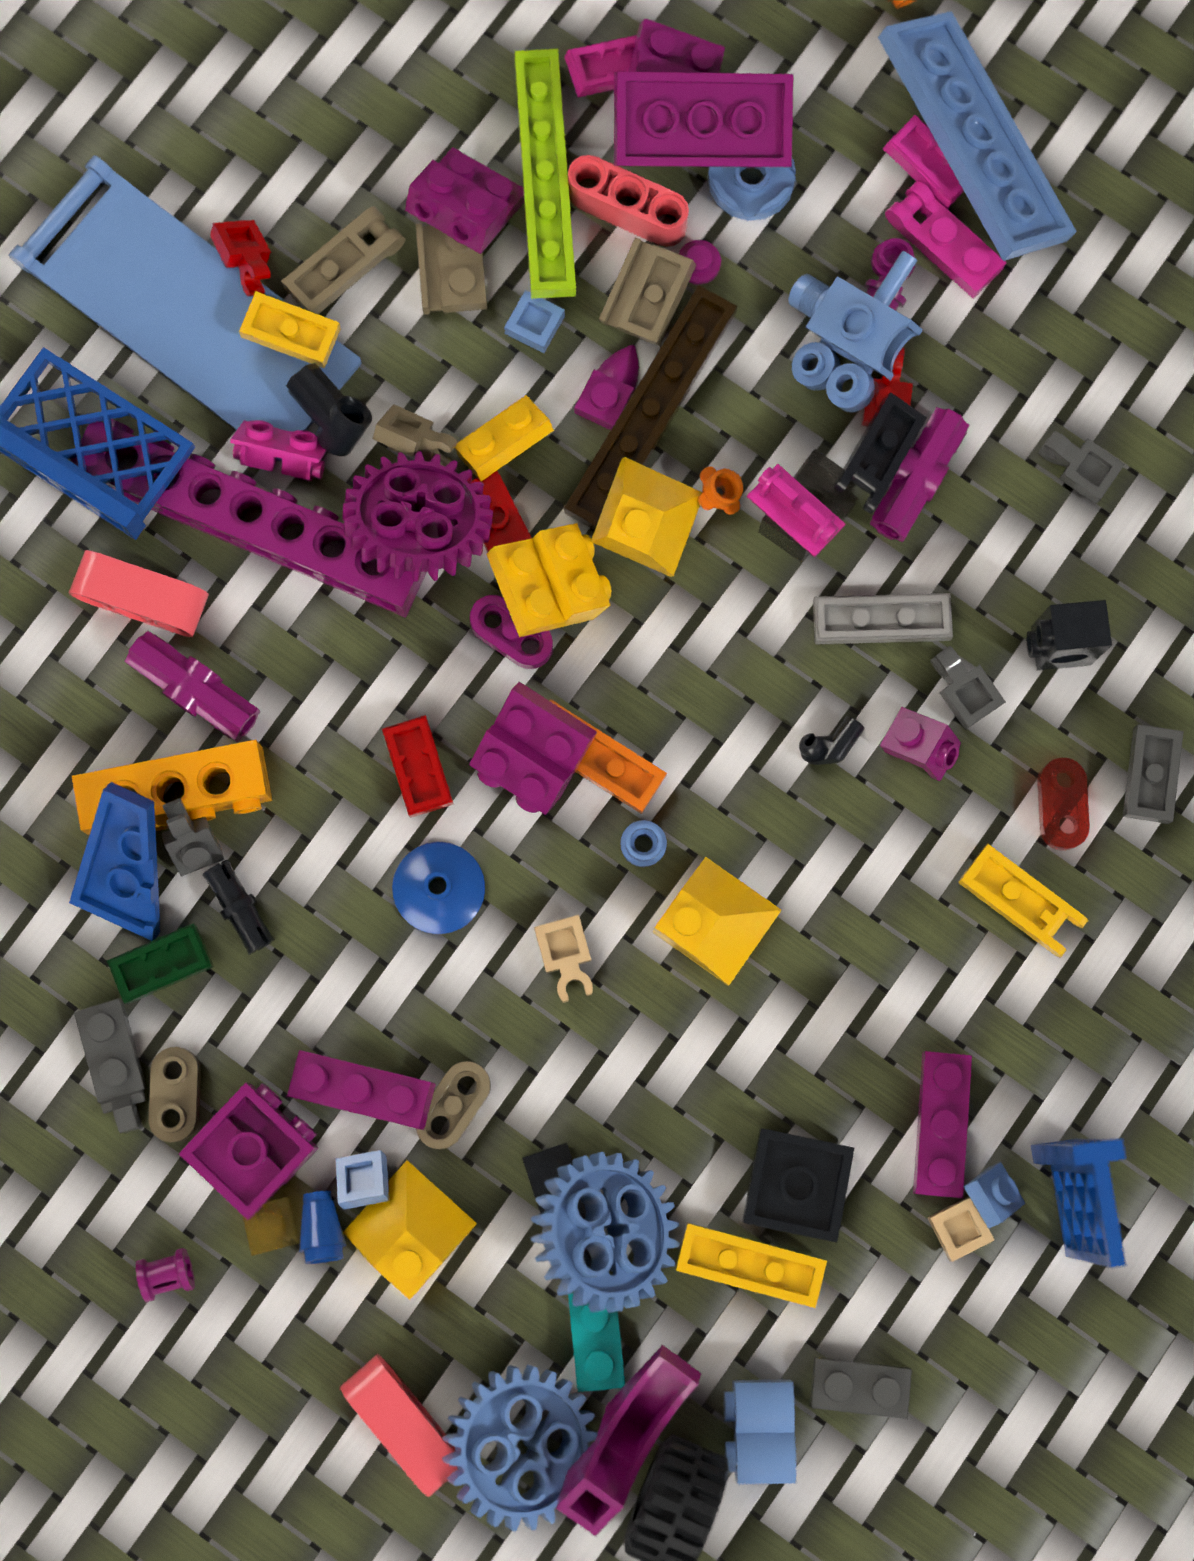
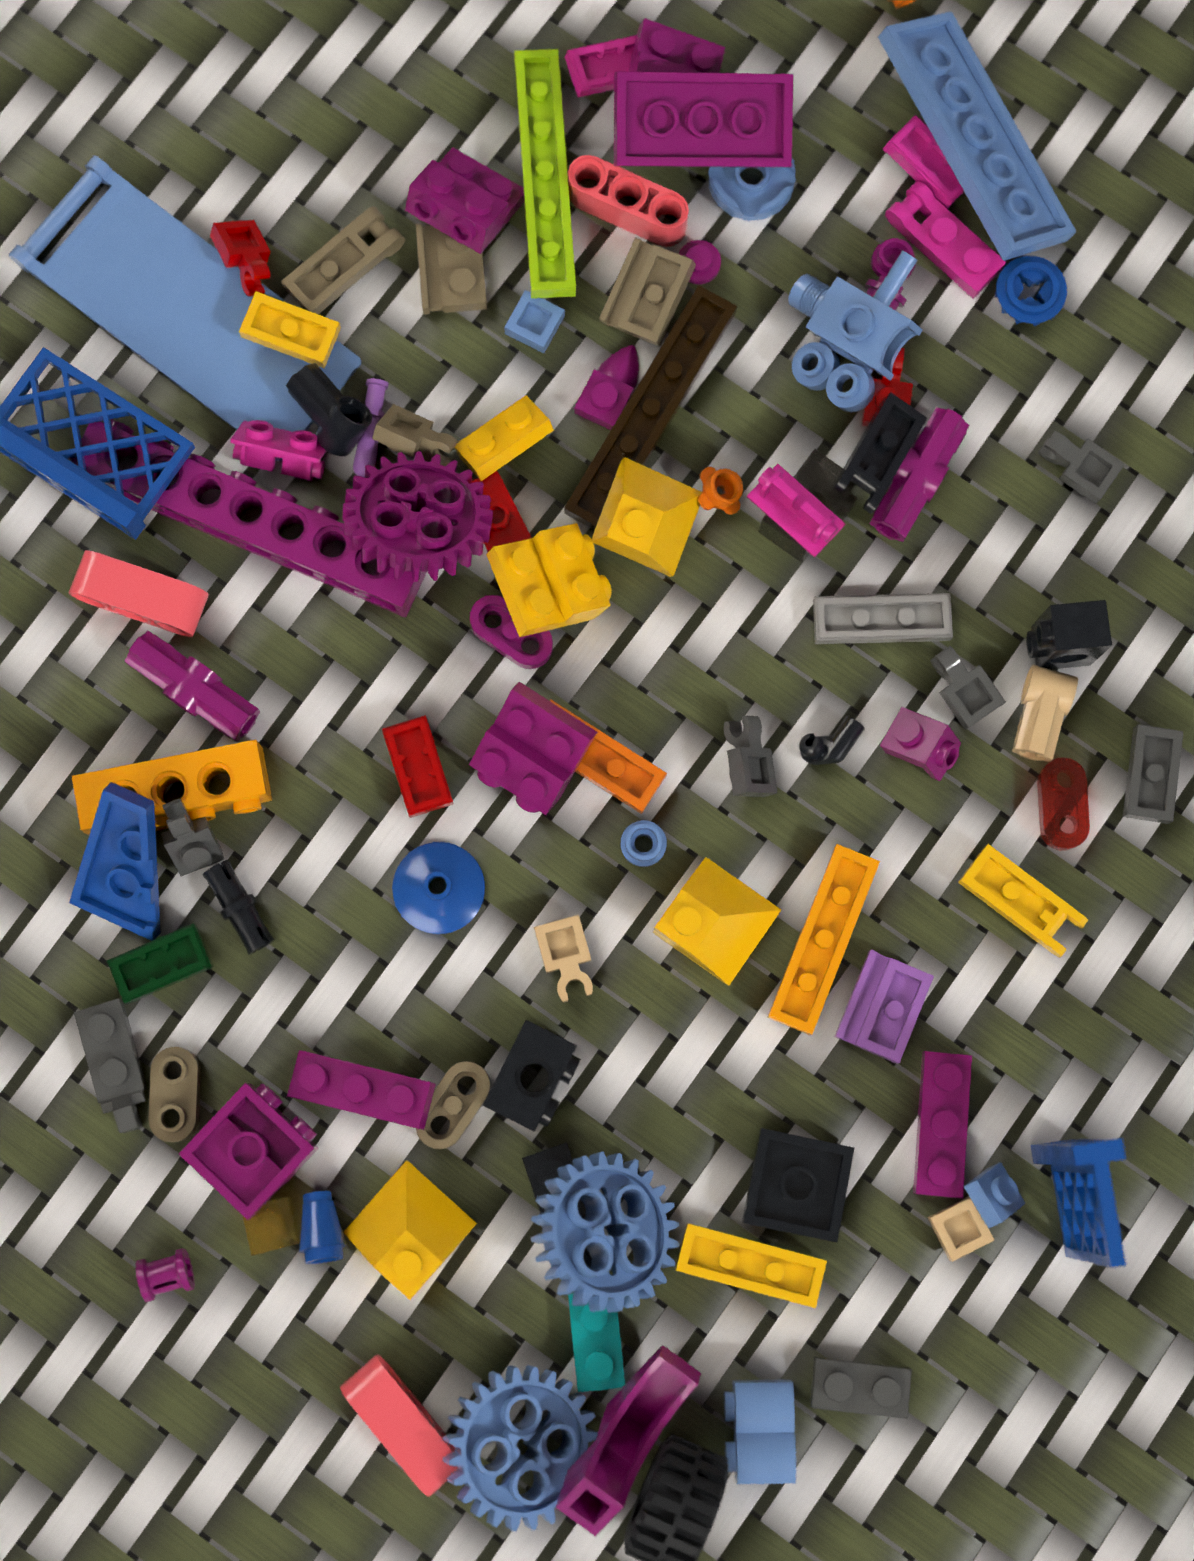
(362, 1179): medium blue plate -> none
(367, 447): none -> medium lavender piece
(532, 1047): none -> black brick
(749, 763): none -> dark grey plate
(823, 939): none -> light orange plate
(884, 1006): none -> medium lavender plate
(1032, 272): none -> blue gear
(1046, 701): none -> tan piece

